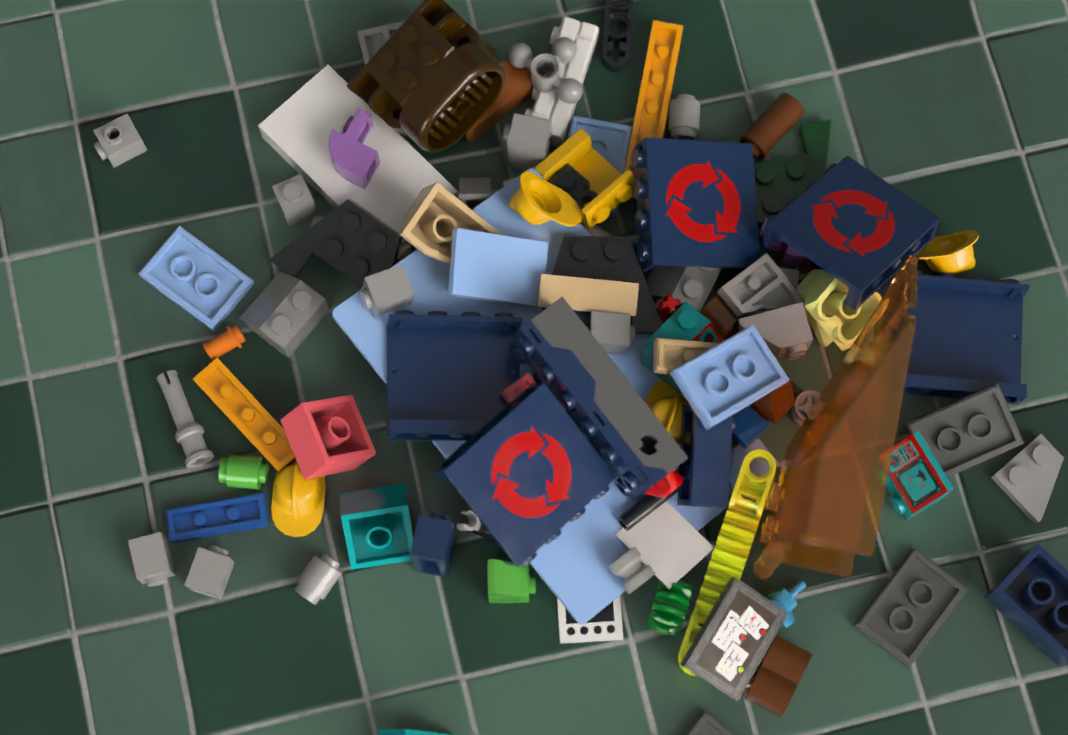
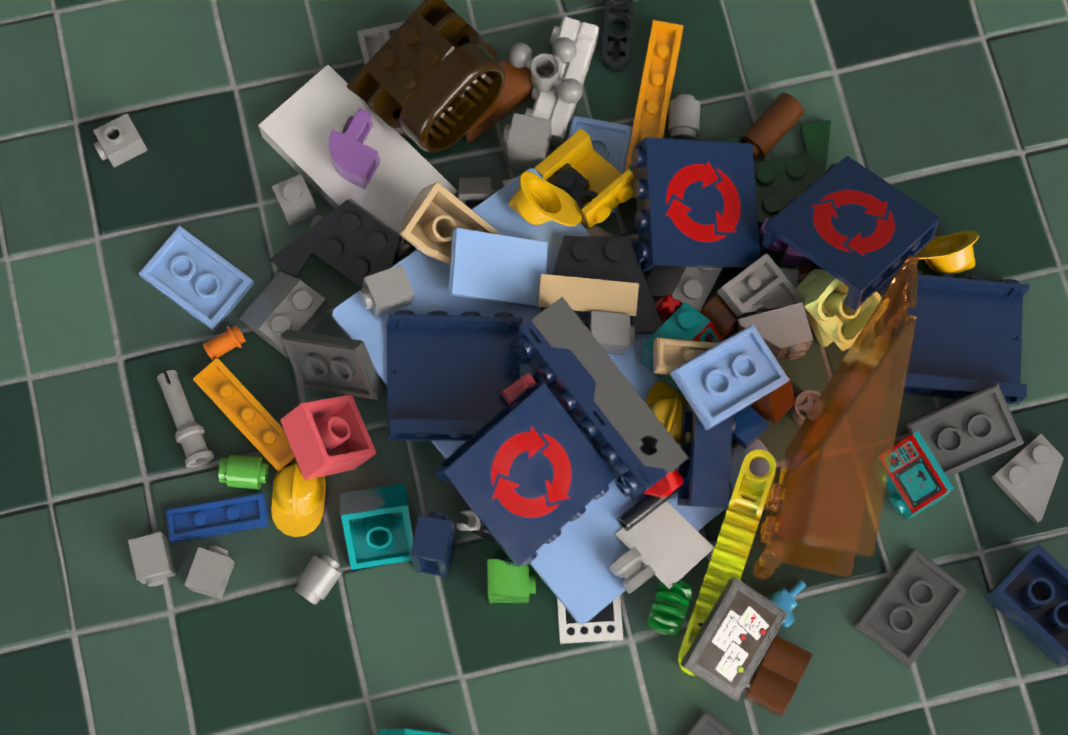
(332, 364): none -> dark grey tile

